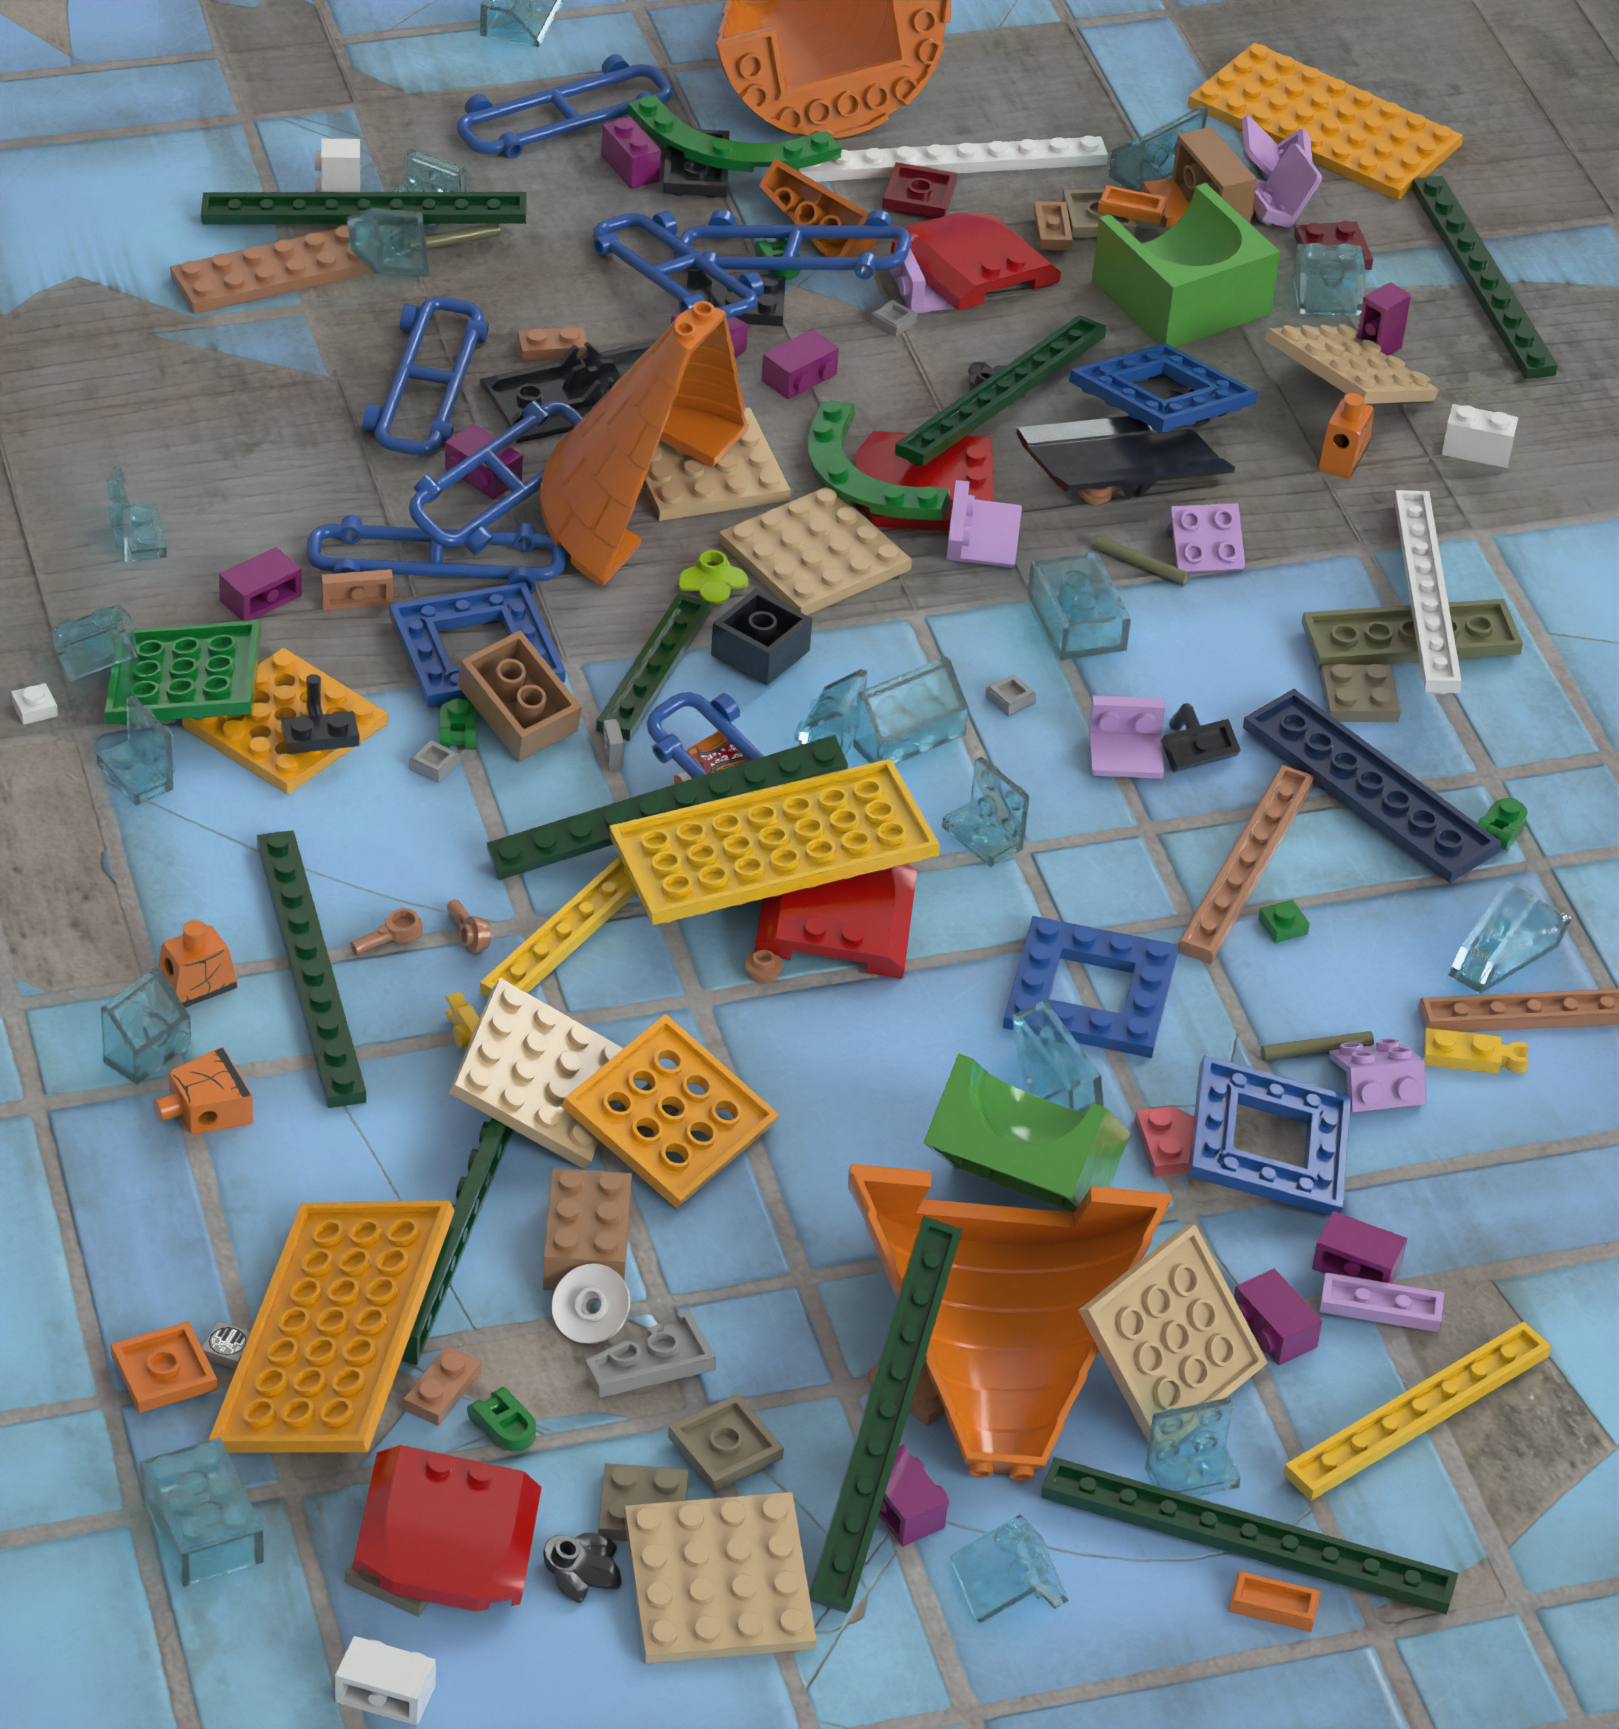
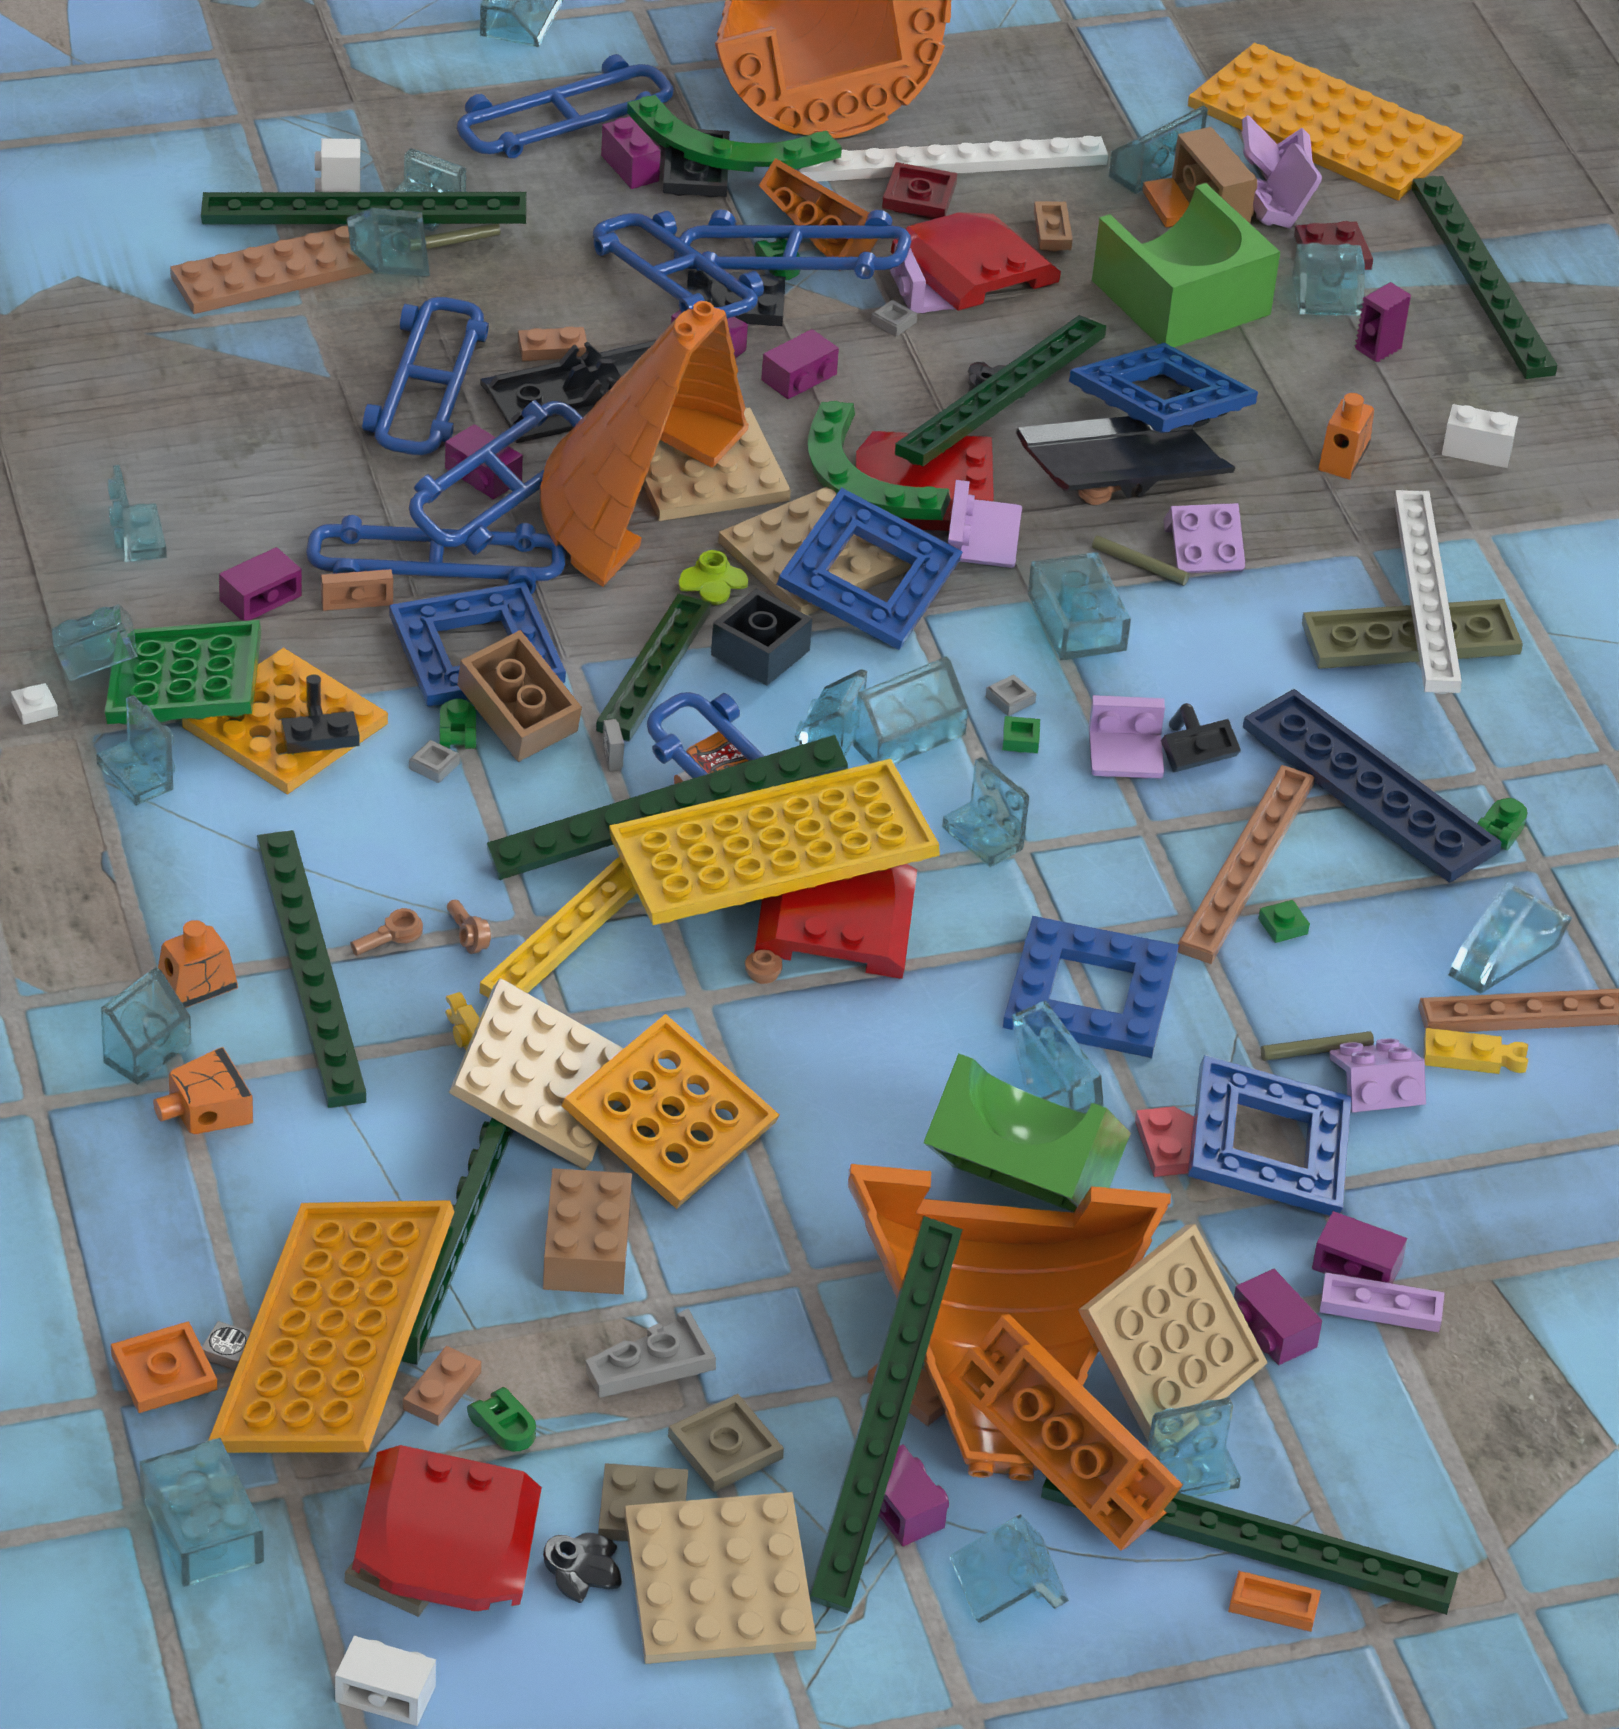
(577, 1293): white dish -> none
(887, 621): none -> blue plate
(1021, 734): none -> green plate
(1065, 1432): none -> orange slope
(1084, 213): dark tan plate -> none
(1132, 204): orange tile -> none
(1352, 363): tan plate -> none
(1360, 692): dark tan plate -> none
(1416, 1411): yellow plate -> none

